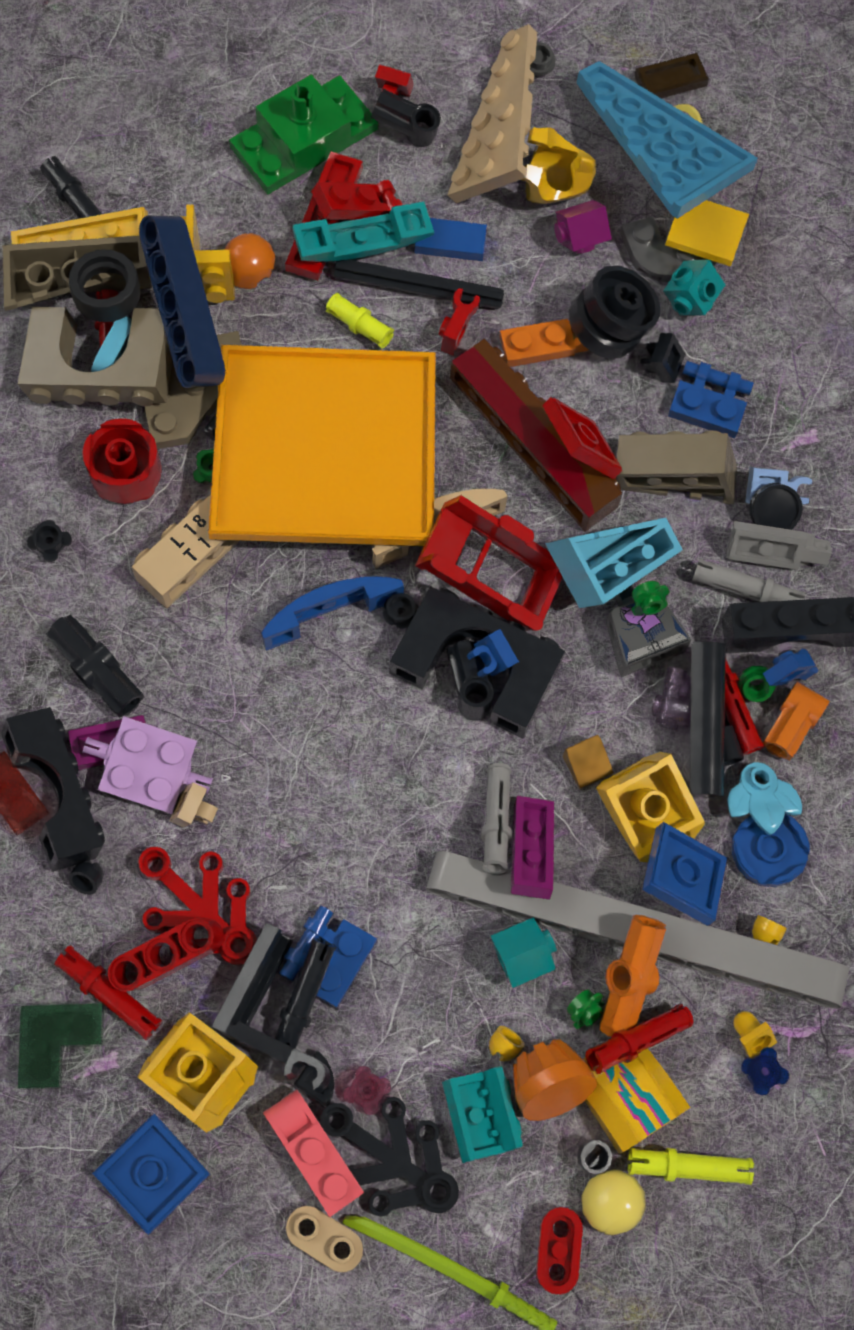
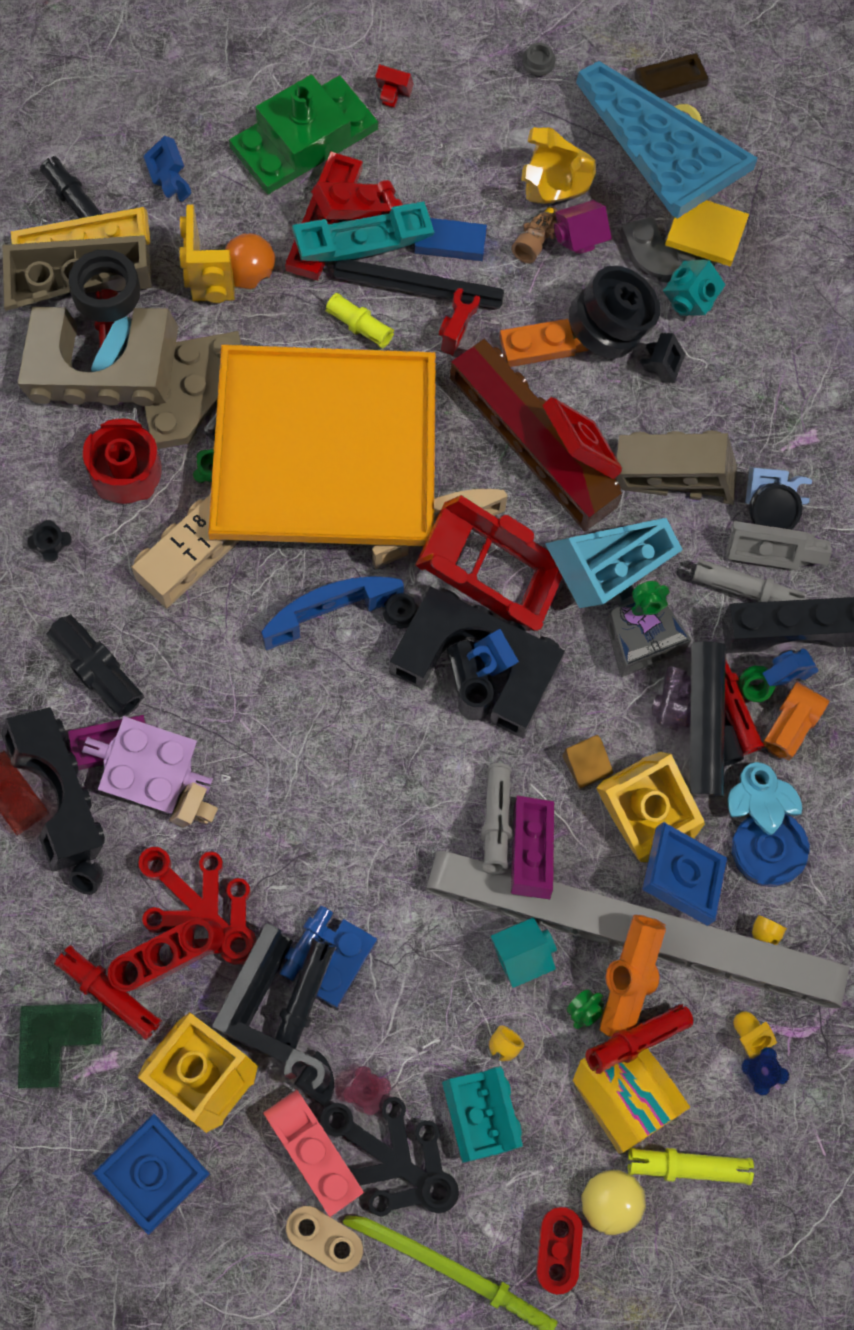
(164, 167): none -> blue plate
(182, 301): dark blue beam -> none
(405, 115): black piece -> none
(496, 141): tan wing -> none
(529, 244): none -> medium nougat piece
(551, 1080): orange piece -> none
(599, 1161): black hinge -> none
(706, 407): blue plate -> none

